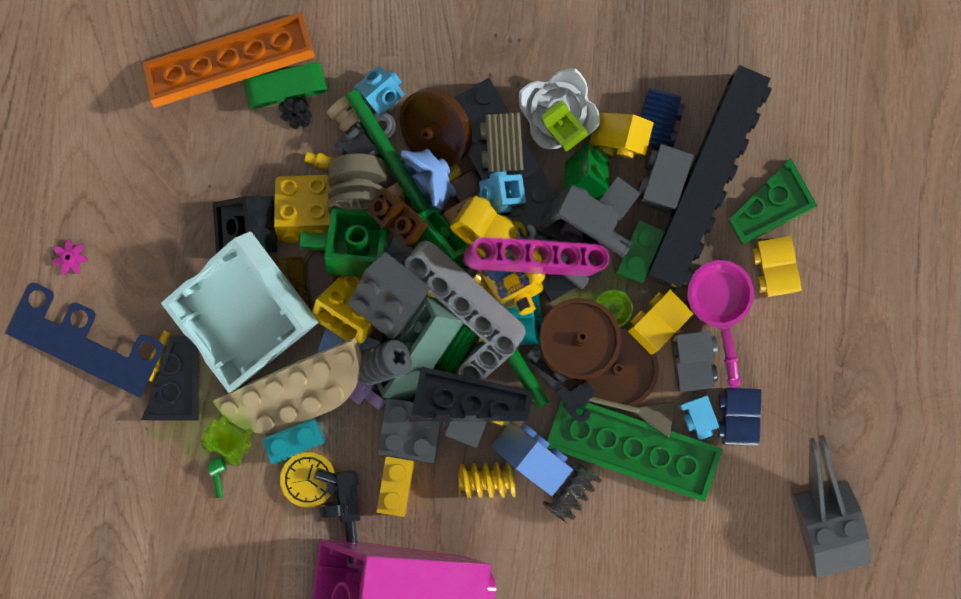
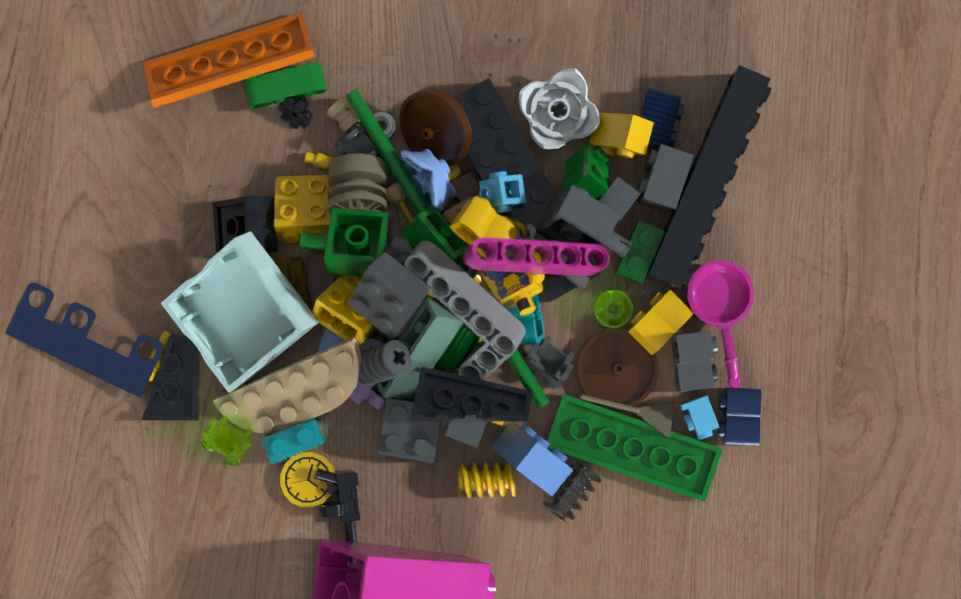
(74, 259): dark pink plant -> none
(216, 467): green hand -> none
(380, 89): medium azure brick -> none
(395, 486): yellow brick -> none
(397, 216): reddish brown slope -> none
(503, 143): dark tan brick -> none
(563, 125): lime bracket -> none
(576, 398): black piece -> none
(579, 339): reddish brown piece -> none
(775, 204): green wing -> none
(777, 267): yellow brick -> none
(830, 519): dark grey slope -> none

